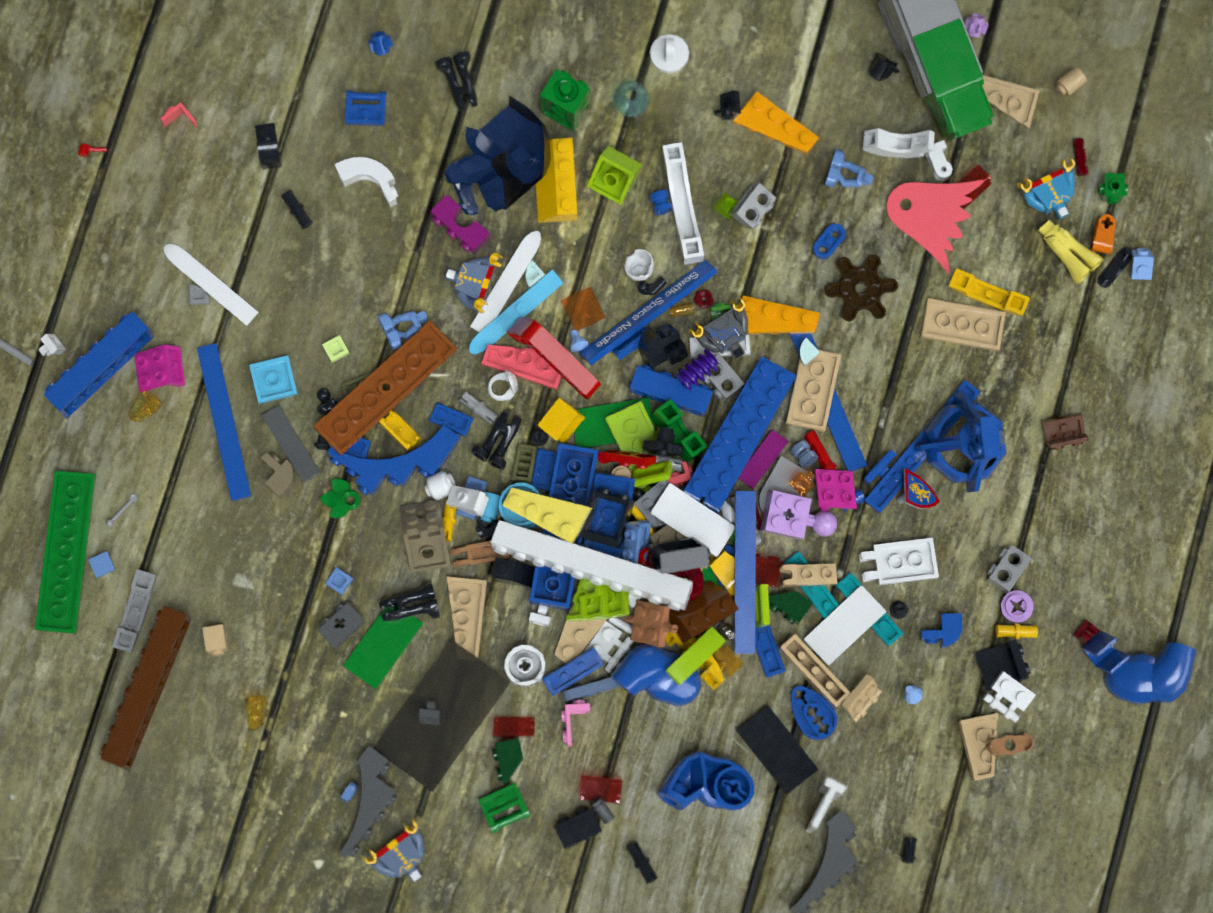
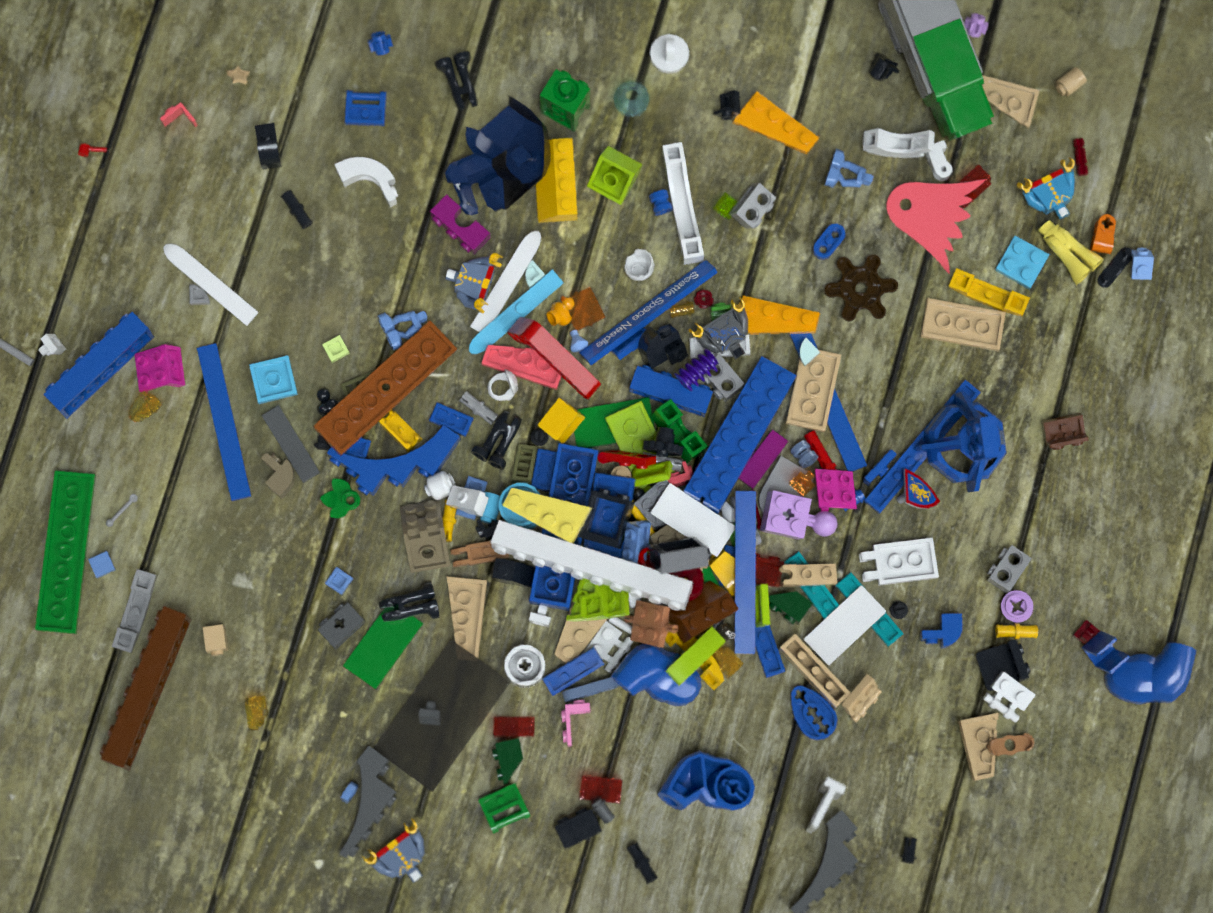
(238, 75): none -> tan piece
(559, 312): none -> light orange animal
(651, 289): black arm -> none
(777, 750): black tile -> none
(913, 694): light blue rock -> none
(1022, 262): none -> medium azure plate
(1113, 188): green brick -> none

